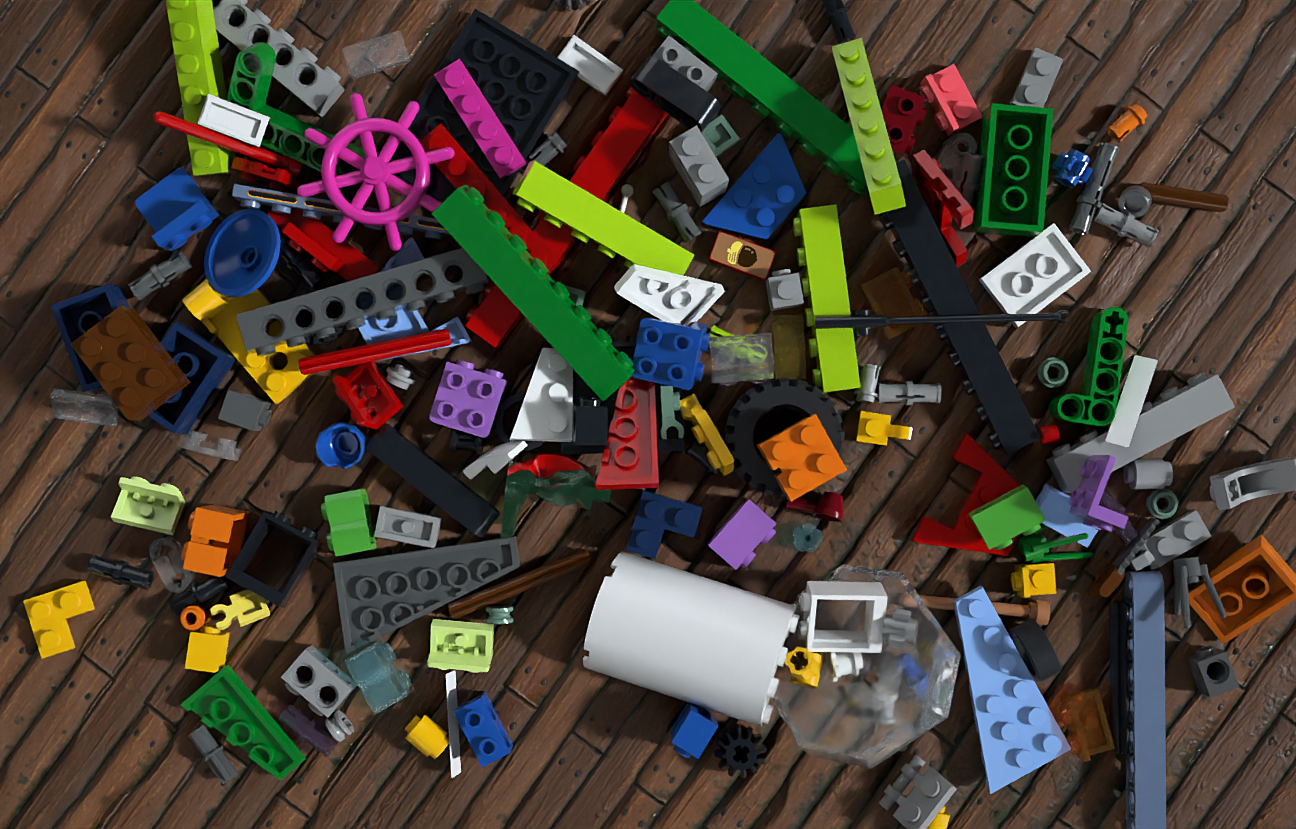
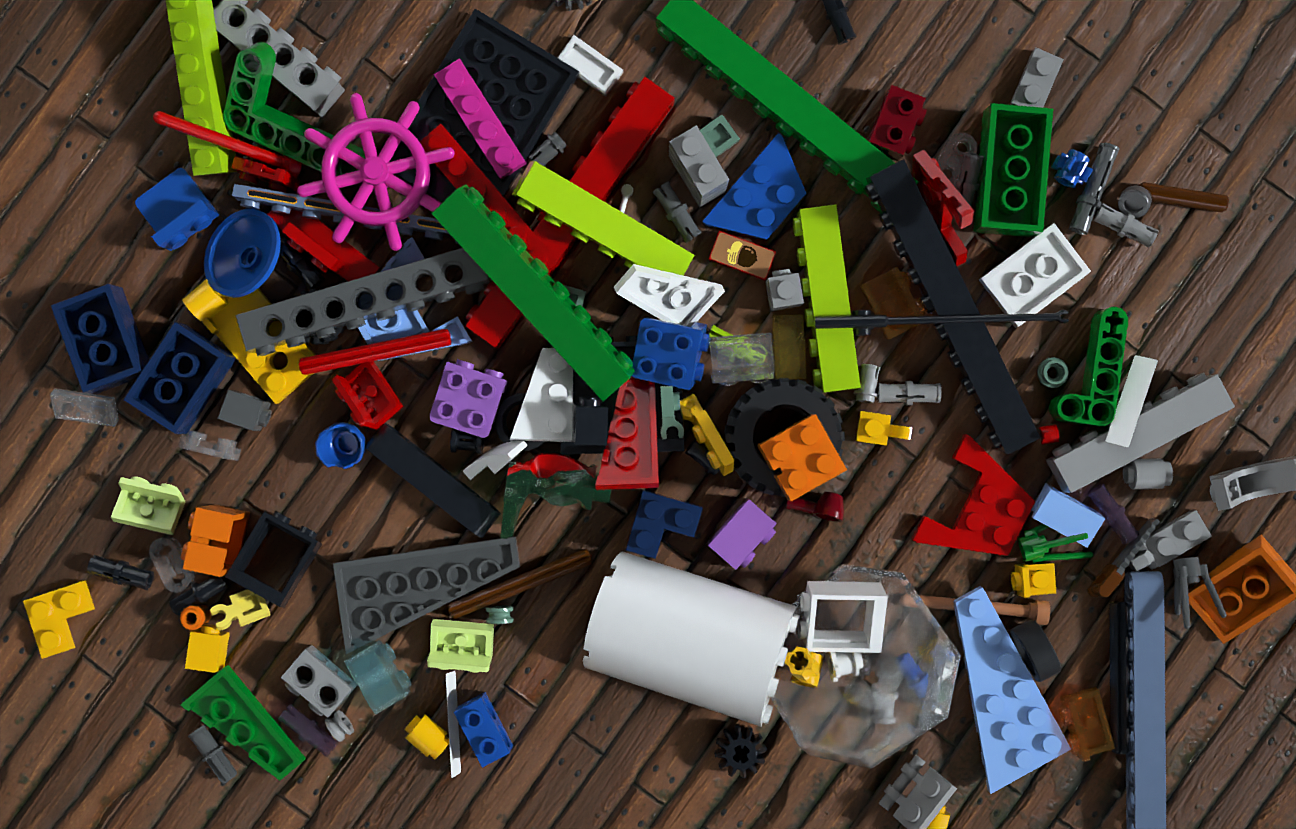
(130, 363): reddish brown brick -> none
(160, 275): dark grey pin -> none
(233, 120): white tile -> none
(349, 522): bright green brick -> none
(376, 54): clear plate -> none
(400, 376): light grey plate -> none
(407, 526): light grey plate -> none
(674, 93): black beam -> none
(686, 63): light grey brick -> none
(693, 730): blue brick -> none
(815, 534): clear light blue plate -> none
(869, 127): lime brick -> none
(900, 629): light grey gear -> none
(950, 100): coral bracket -> none
(1007, 517): bright green brick -> none
(1087, 496): medium lavender bracket -> none
(1132, 117): orange pin -> none
(1170, 507): sand green plate -> none
(1221, 680): dark grey brick -> none

